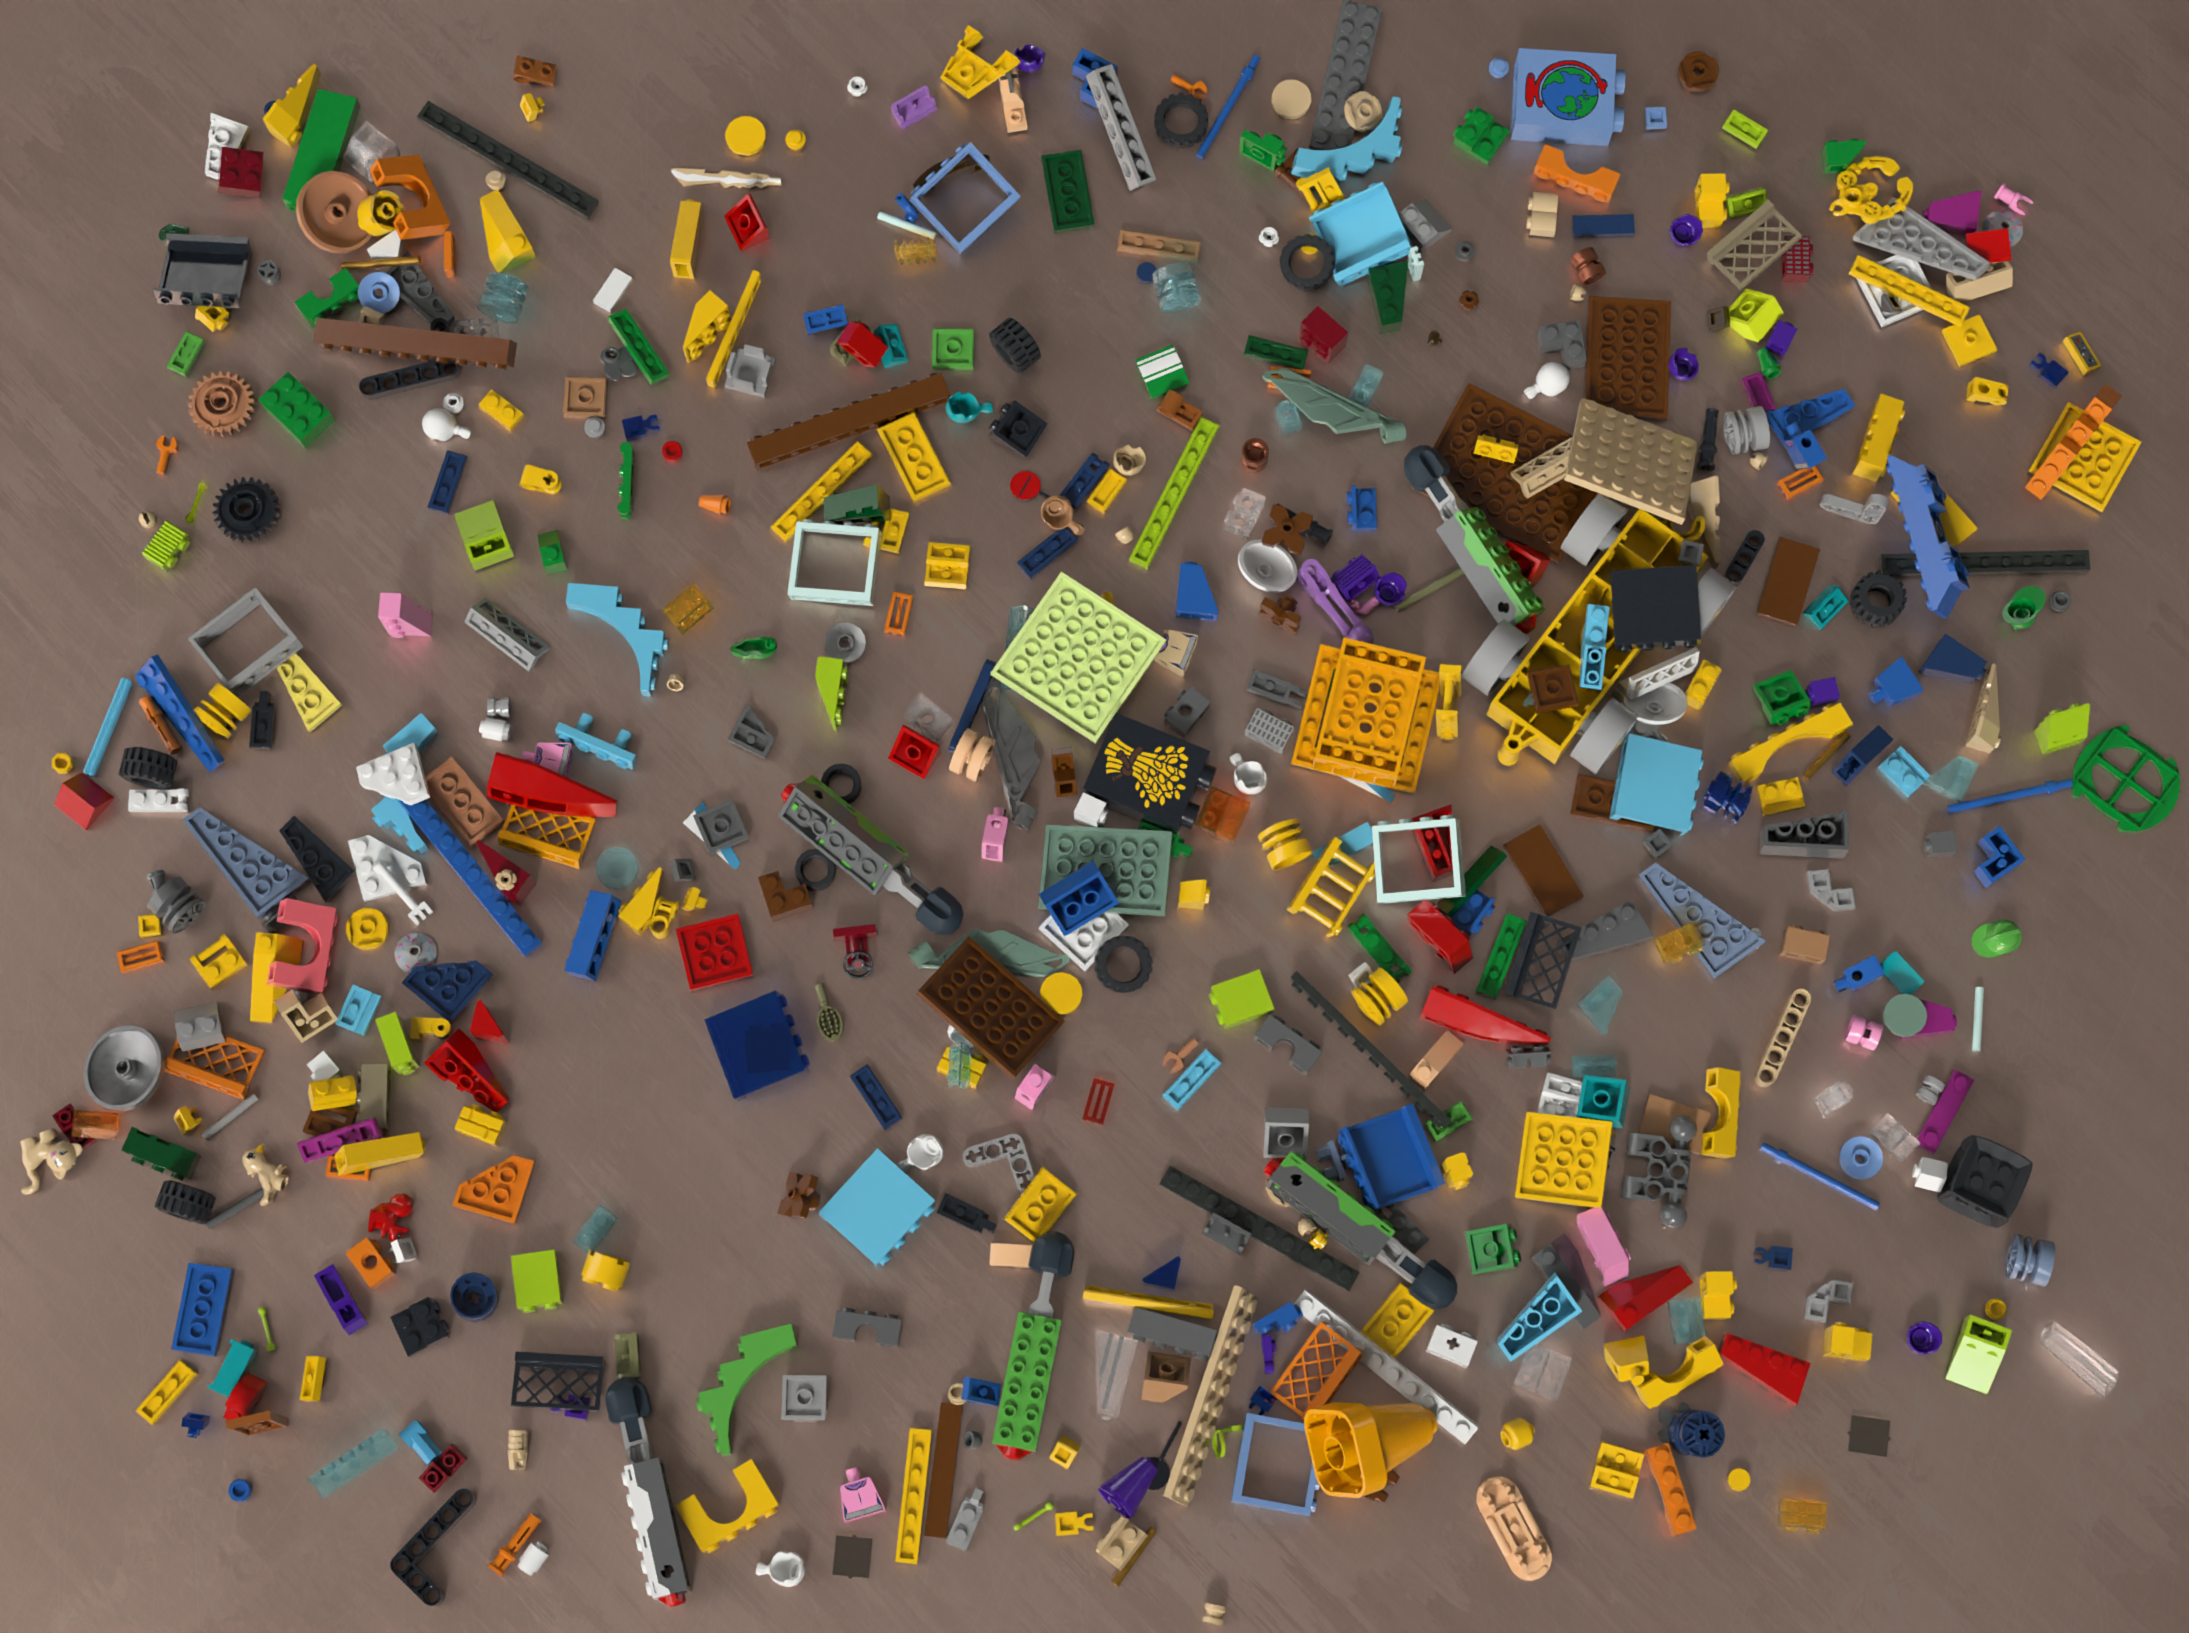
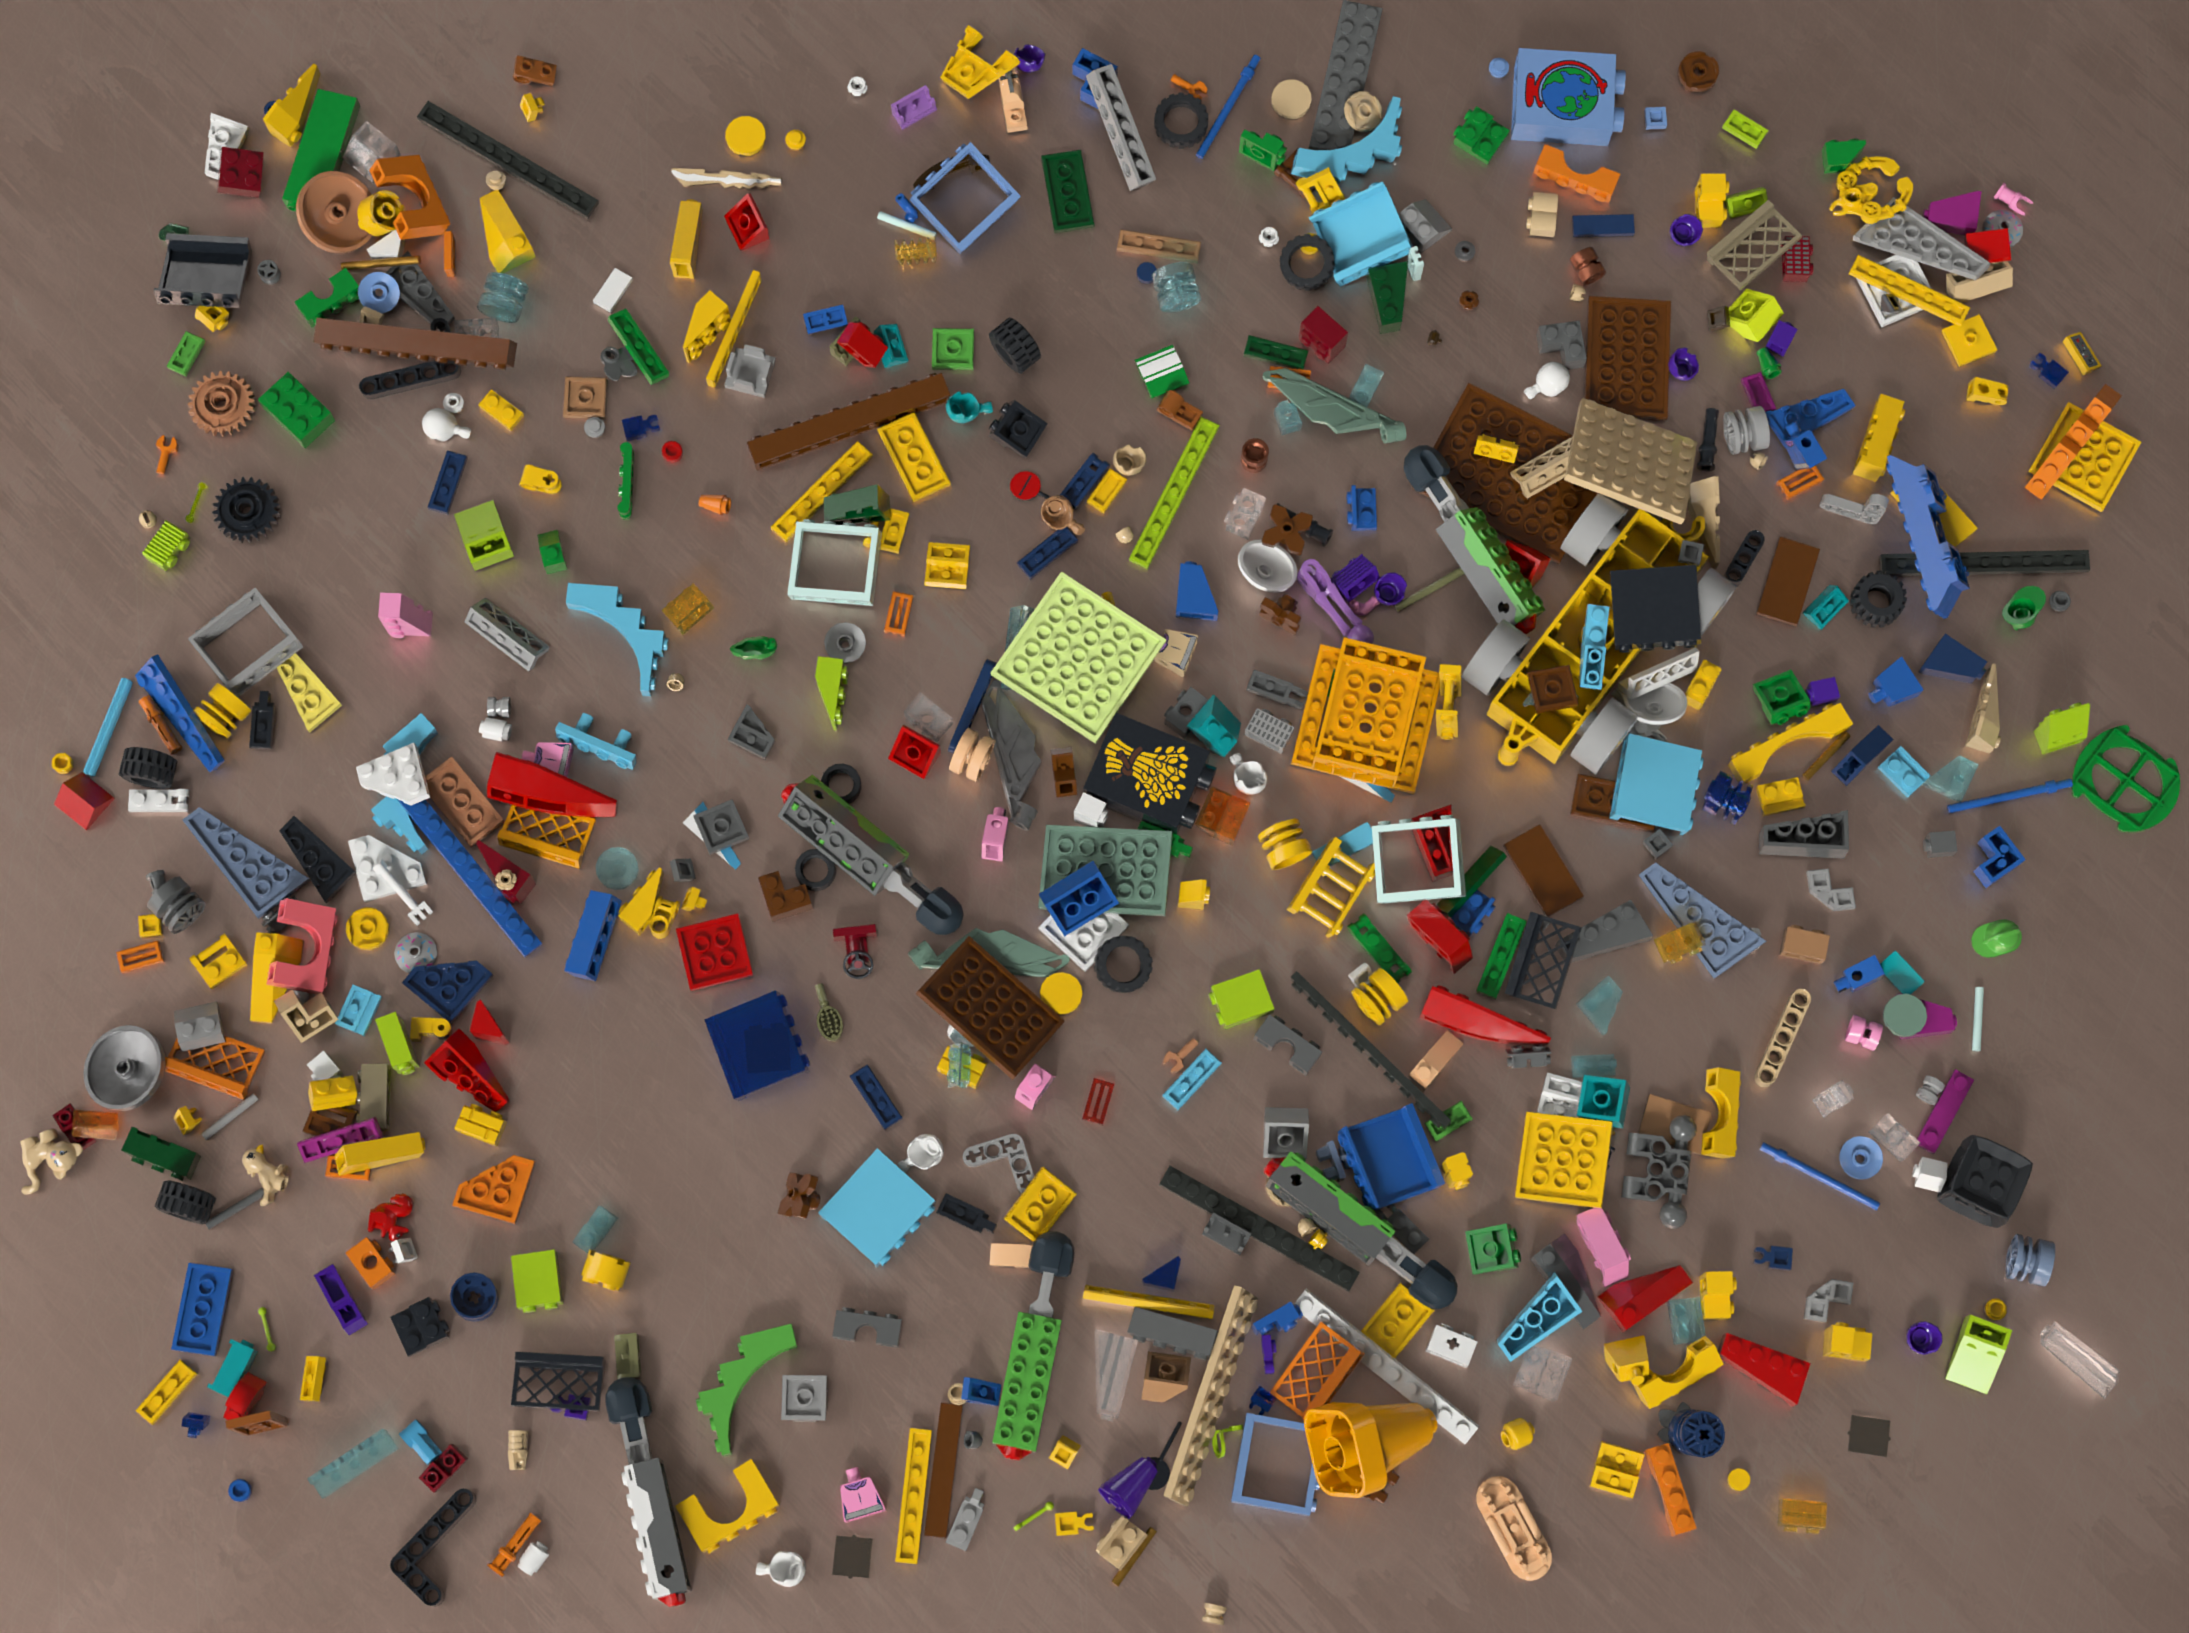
(1216, 727): none -> teal slope

